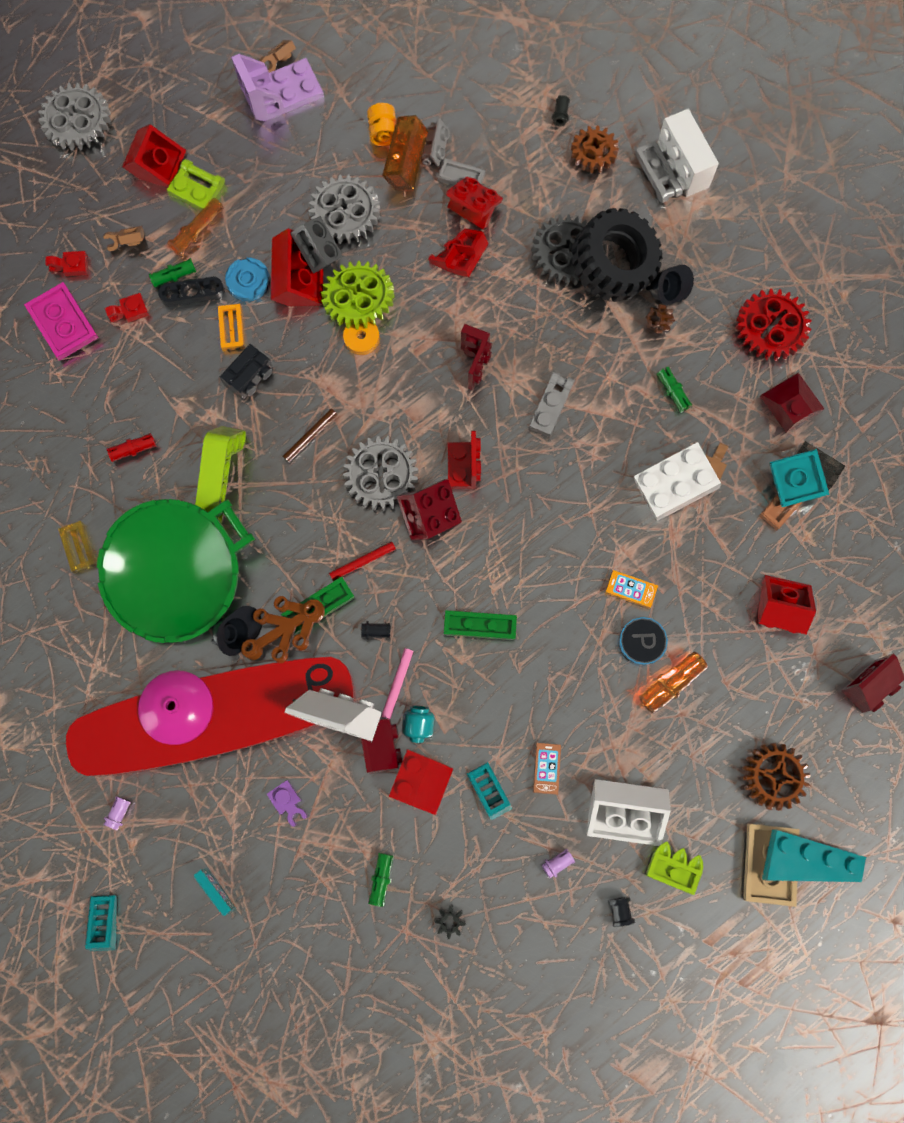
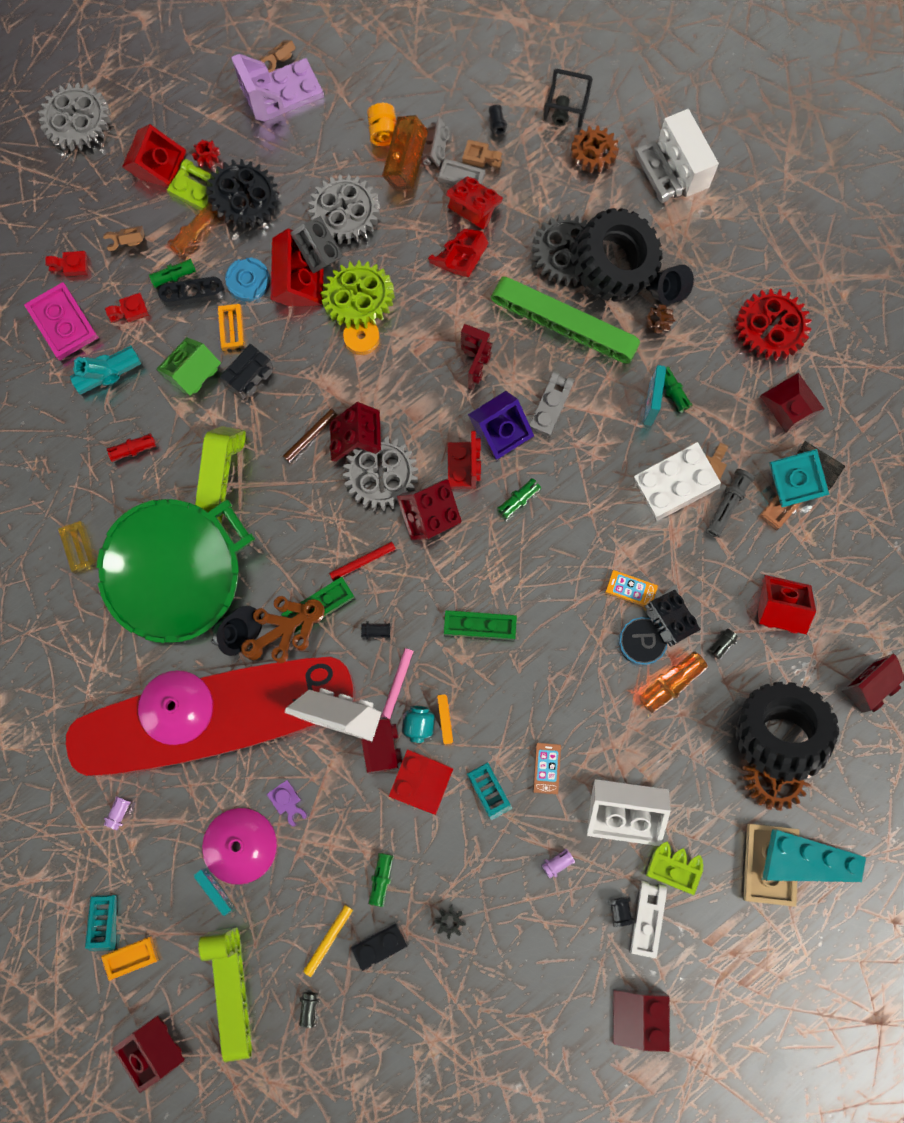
(103, 369): none -> teal piece
(129, 958): none -> light orange tile
(149, 1054): none -> dark red slope
(189, 366): none -> bright green slope
(206, 154): none -> red gear
(234, 1029): none -> lime beam
(256, 840): none -> dark pink dish
(257, 186): none -> black gear
(308, 1009): none -> pearl dark grey pin
(328, 940): none -> yellow bar
(355, 428): none -> dark red bracket
(379, 945): none -> black brick
(445, 719): none -> light orange tile
(478, 153): none -> medium nougat plate
(498, 124): none -> black pin
(501, 424): none -> dark purple slope
(519, 498): none -> green pin
(548, 105): none -> black piece
(565, 320): none -> bright green beam
(641, 1020): none -> dark red slope
(648, 920): none -> white plate
(654, 395): none -> teal tile
(674, 617): none -> black hinge
(724, 642): none -> pearl dark grey pin
(733, 492): none -> dark grey pin
(783, 757): none -> black tyre

